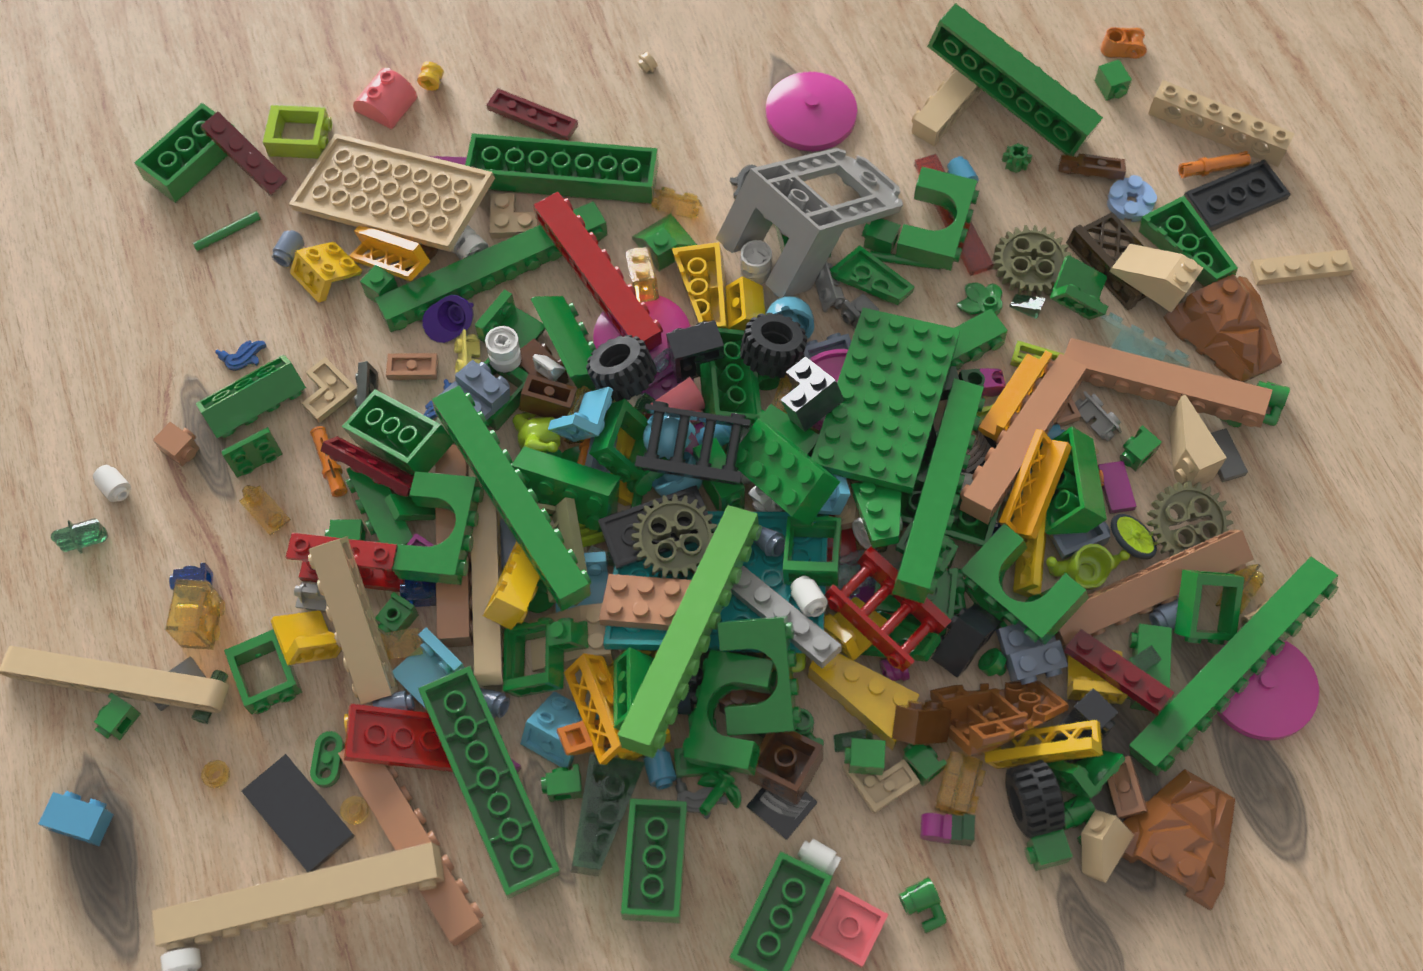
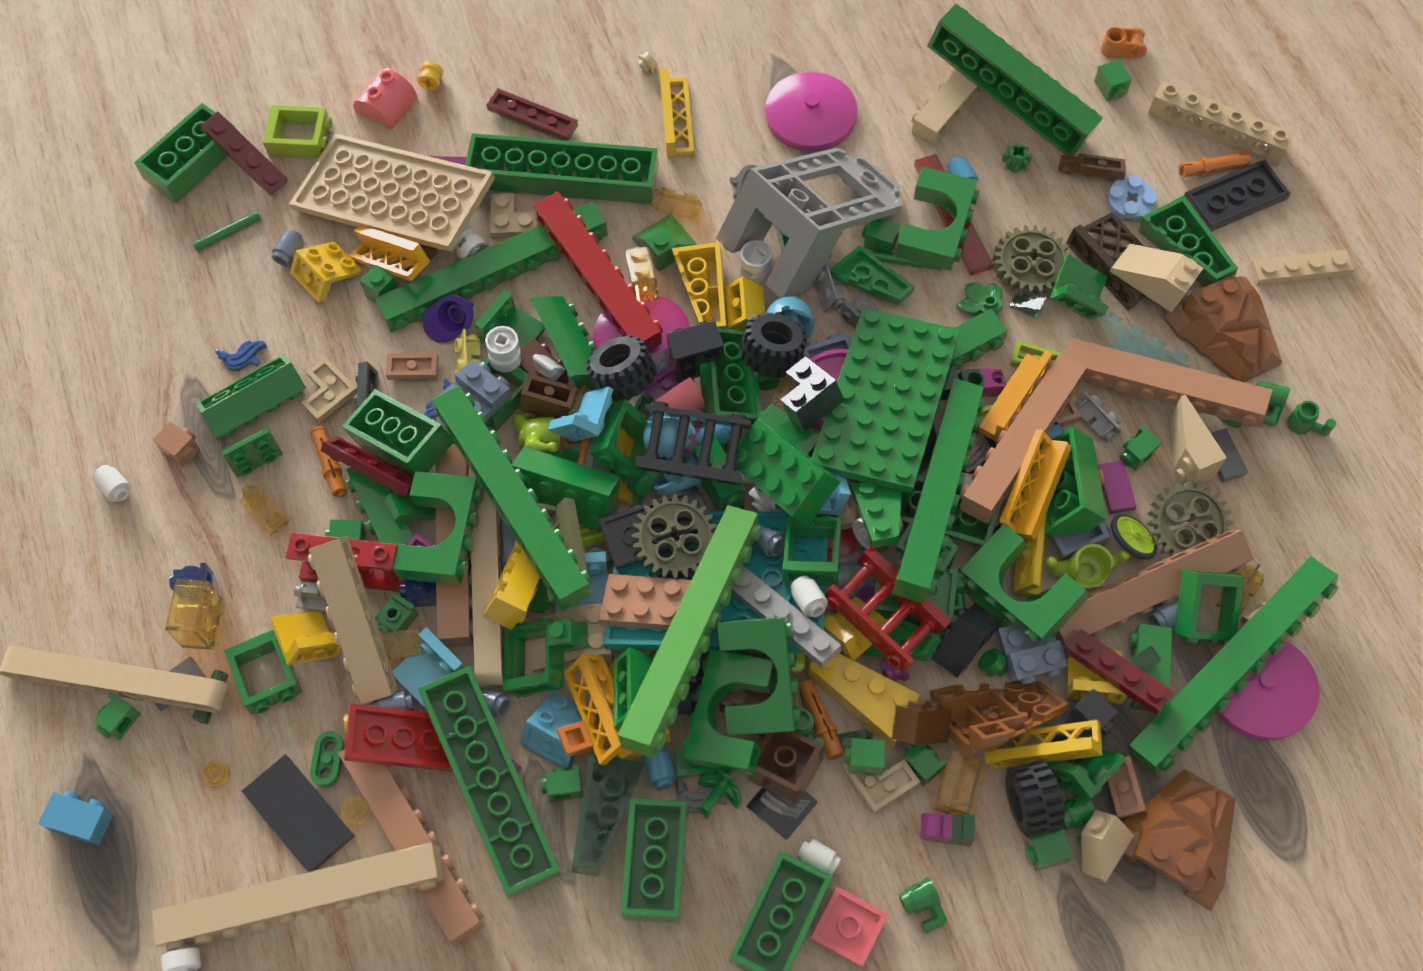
(79, 535): clear green arm -> none
(668, 113): none -> yellow fence
(822, 723): none -> orange pin
(1304, 420): none -> green piece

